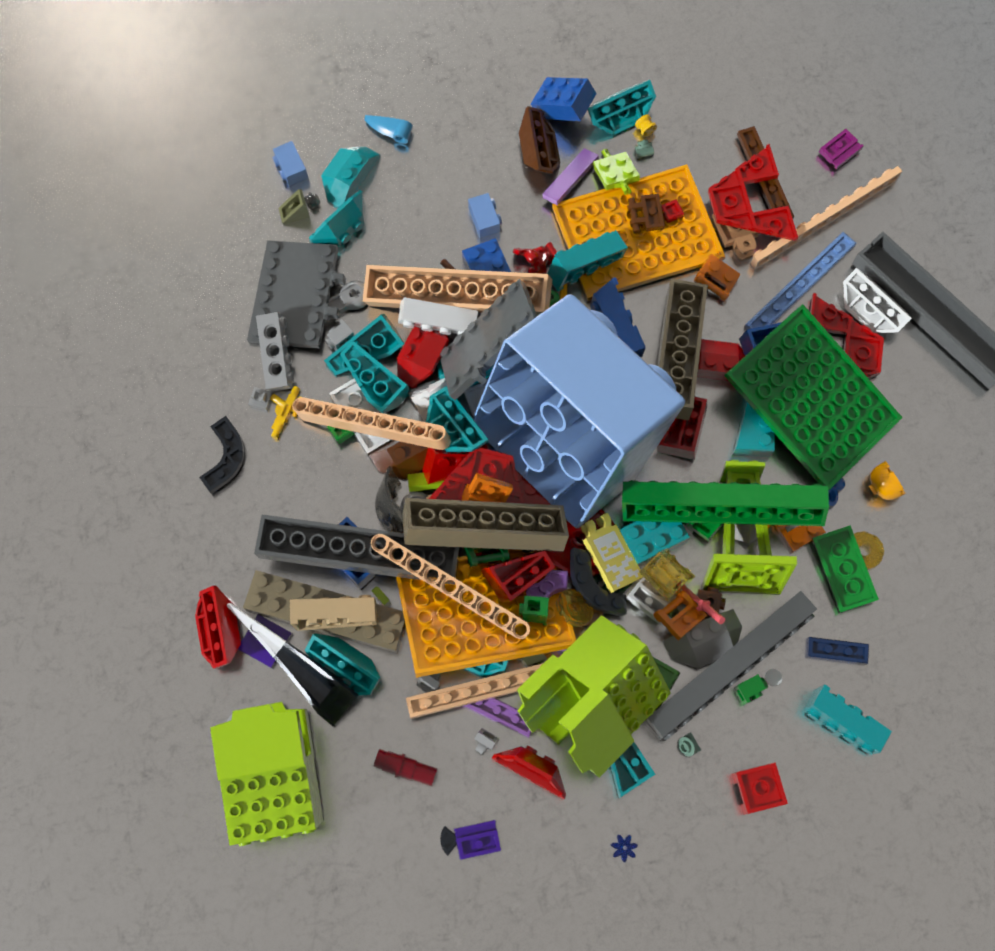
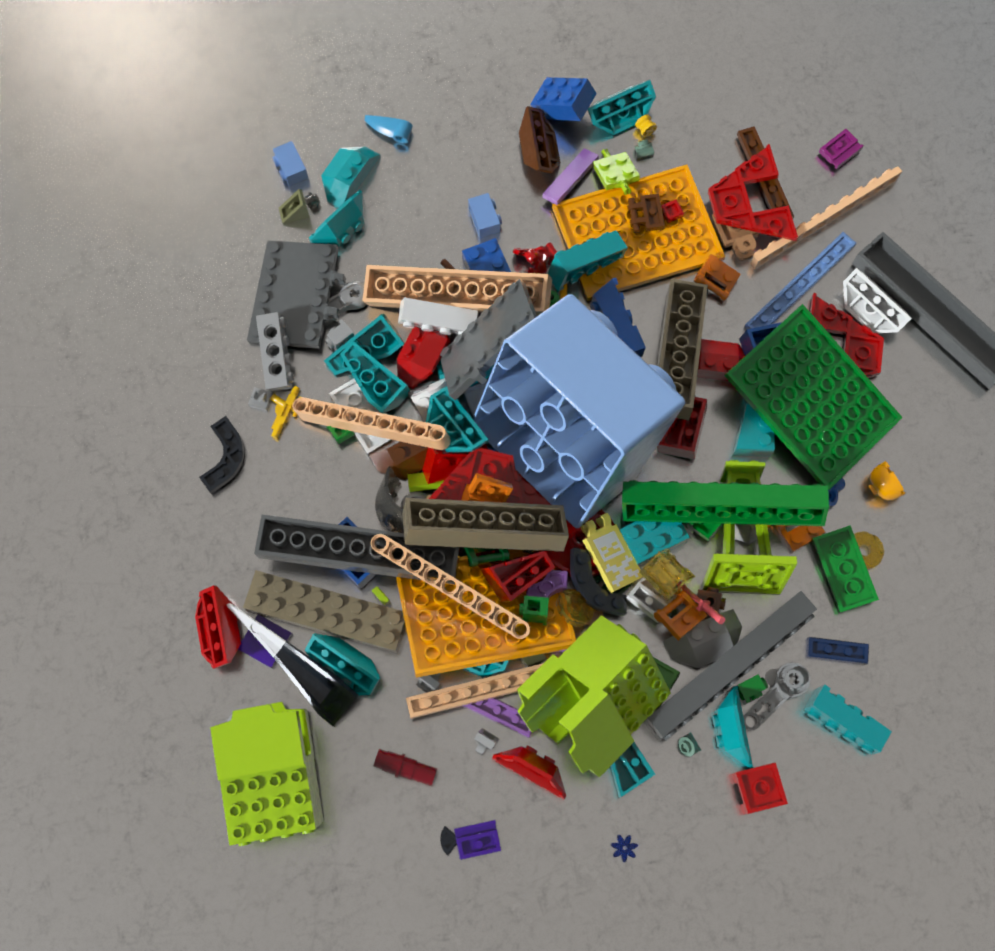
(333, 612): tan wedge -> none
(731, 729): none -> teal wedge
(780, 692): none -> light grey beam

